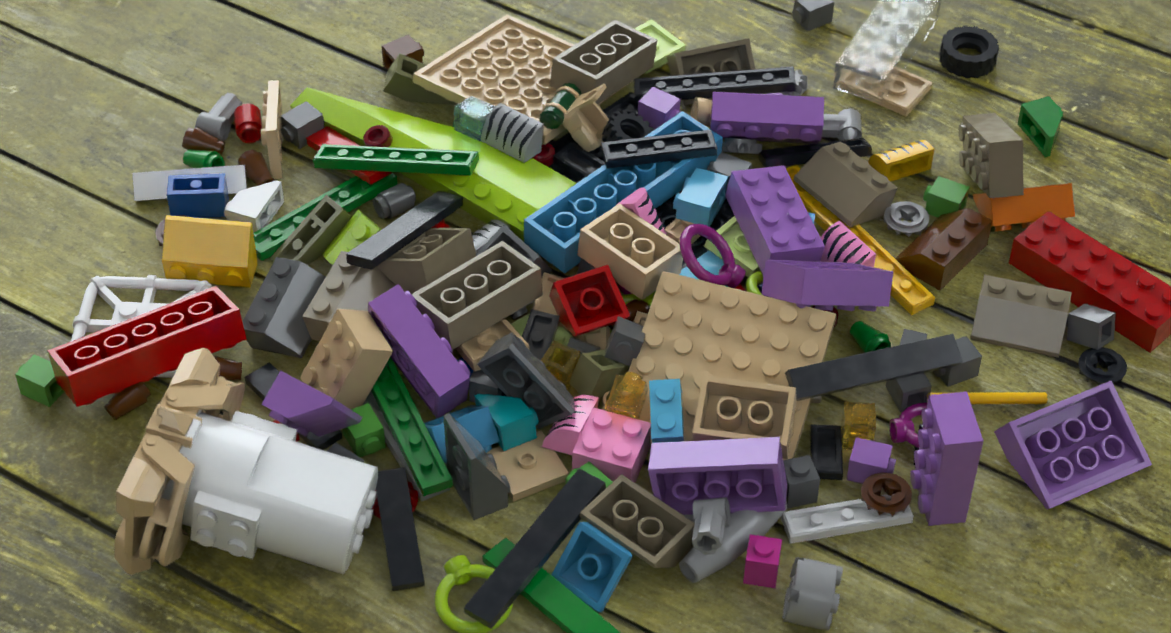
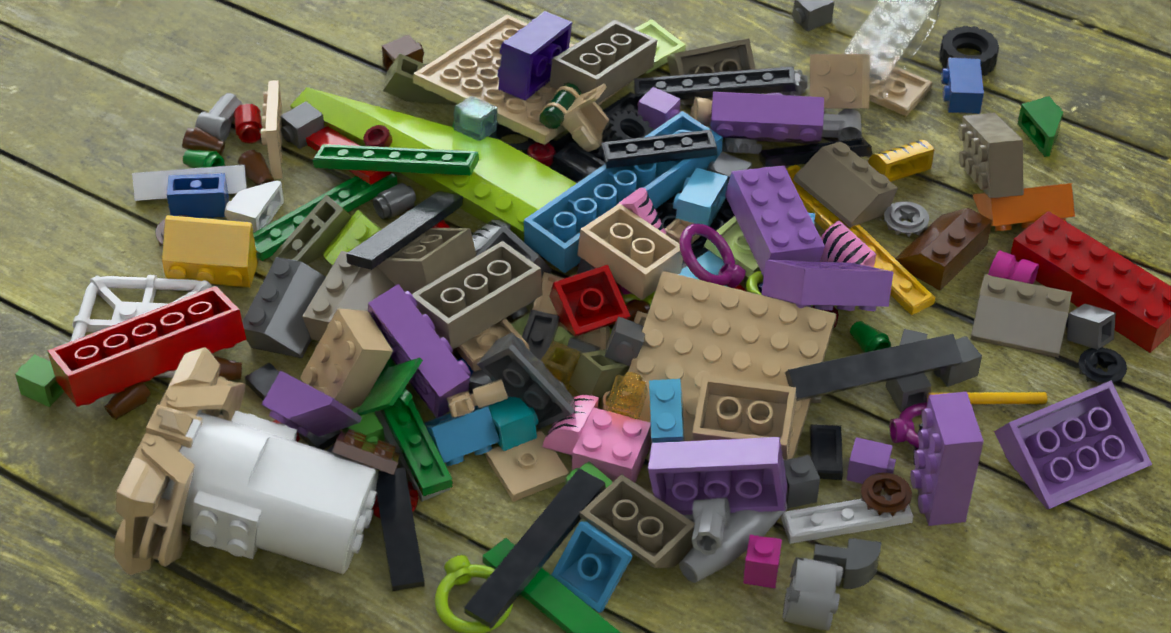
(355, 447): none -> reddish brown plate
(390, 388): none -> green piece
(473, 471): dark grey slope -> none
(482, 396): none -> tan bar
(513, 133): light grey brick -> none
(530, 53): none -> dark purple brick
(840, 80): none -> tan brick
(858, 422): clear yellow brick -> none
(858, 560): none -> dark grey brick
(945, 197): bright green brick -> none
(963, 85): none -> brick
(1007, 267): none -> dark pink wheel

